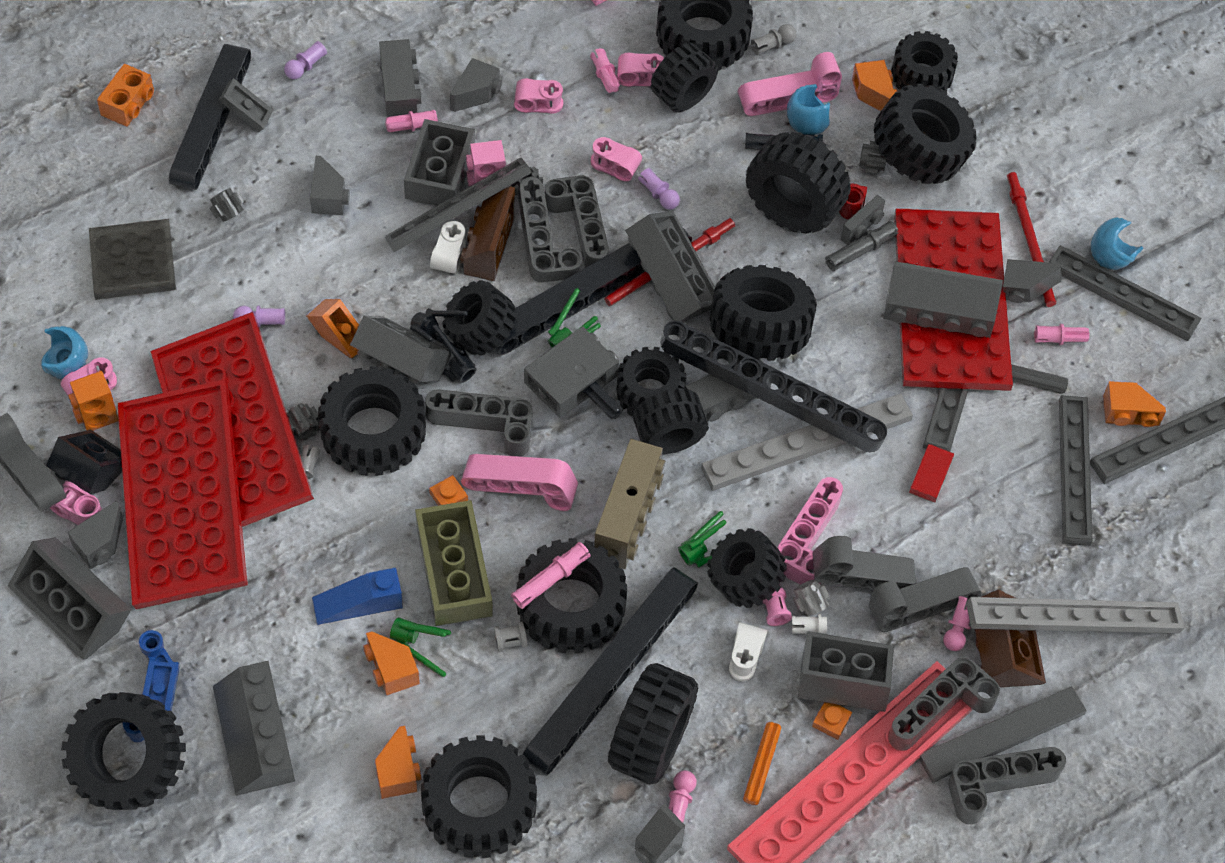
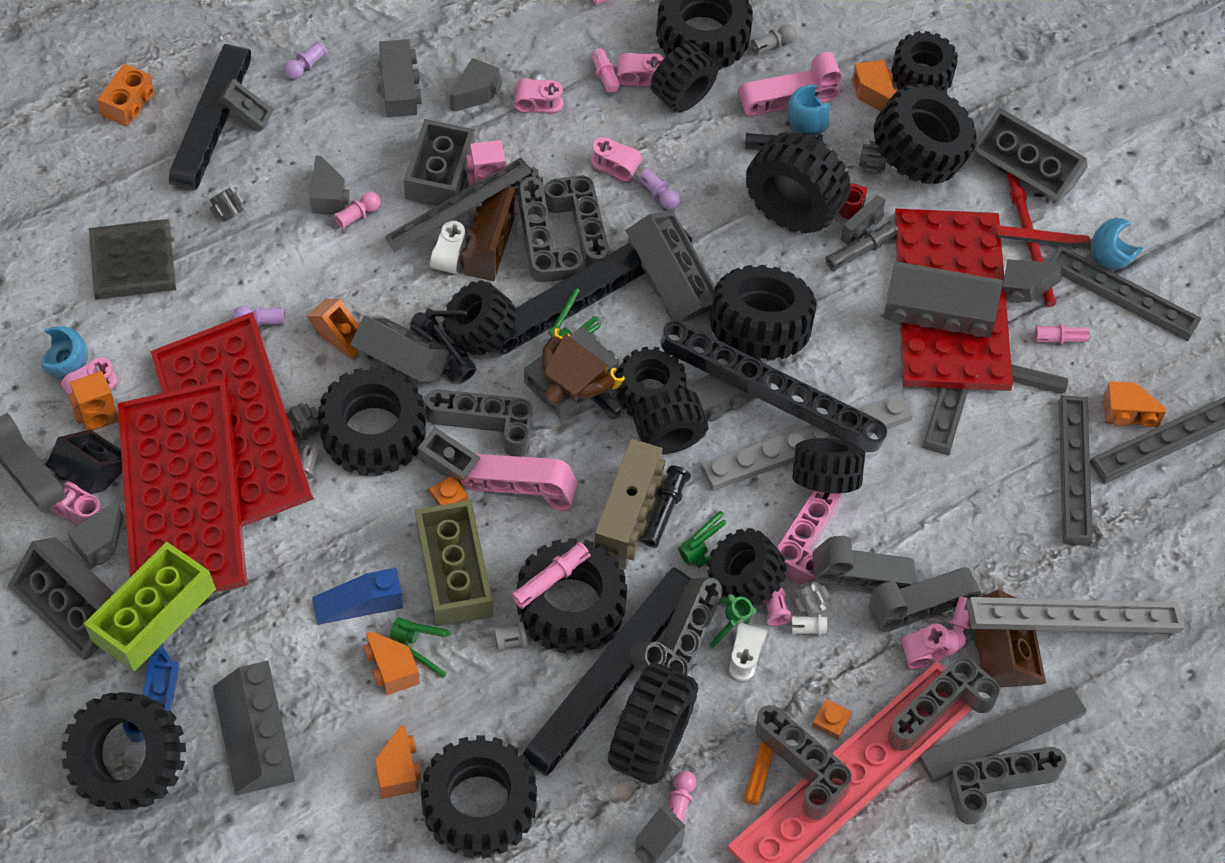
(150, 606): none -> lime brick
(369, 202): none -> bright pink pin
(409, 121): bright pink axle -> none
(447, 455): none -> dark grey slope
(574, 371): none -> reddish brown torso
(669, 495): none -> black pin
(698, 598): none -> dark grey beam
(709, 237): red bar -> none
(738, 611): none -> green plant
(774, 721): none -> dark grey beam
(828, 465): none -> black tyre
(846, 671): dark grey brick -> none
(929, 646): none -> bright pink piece
(931, 473): red tile -> none
(1030, 155): none -> dark grey slope
(1045, 237): none -> red sticker

